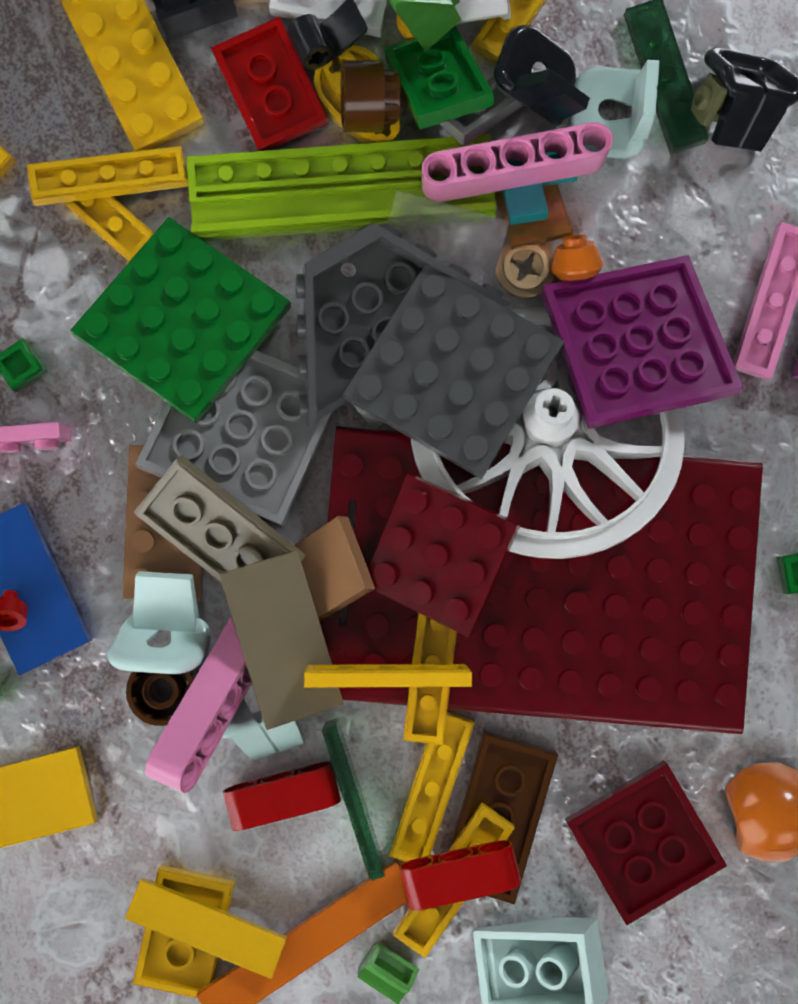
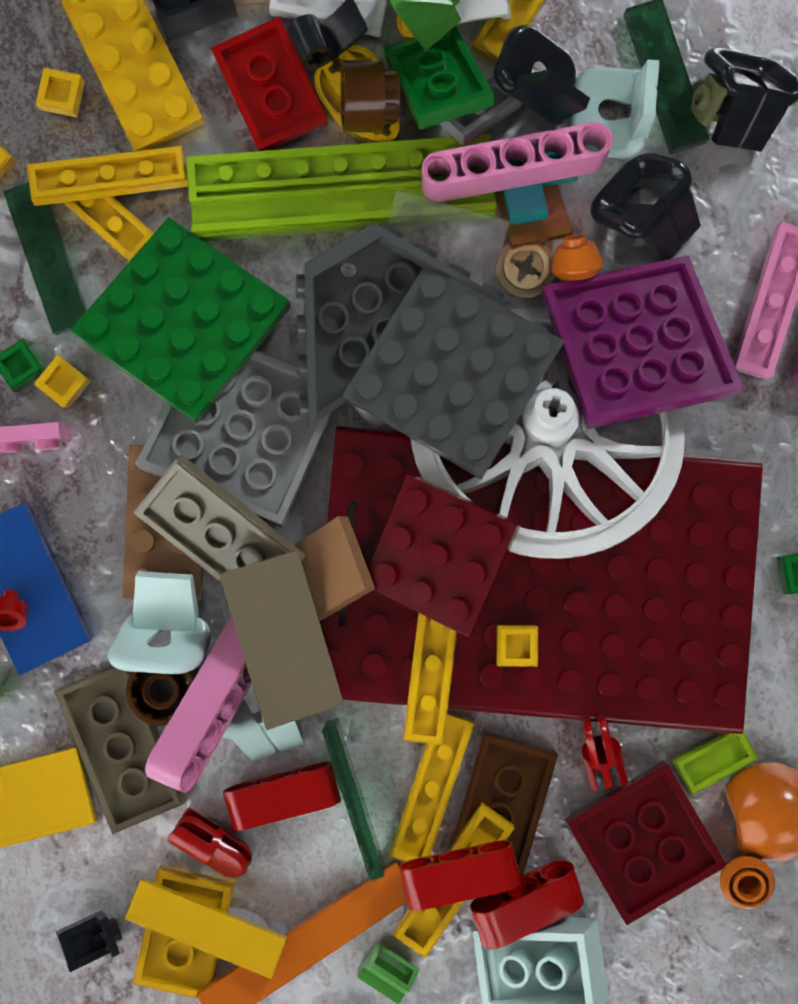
(47, 259): none -> clear green tile
(60, 92): none -> yellow plate
(62, 382): none -> yellow plate
(89, 940): none -> black bracket
(115, 749): none -> dark tan tile
(210, 844): none -> red arm
(387, 675): yellow tile -> none
(517, 645): none -> yellow tile
(539, 901): none -> red beam
(602, 754): none -> red arm
(660, 225): none -> black piece
(713, 760): none -> lime tile
(747, 881): none -> orange cone

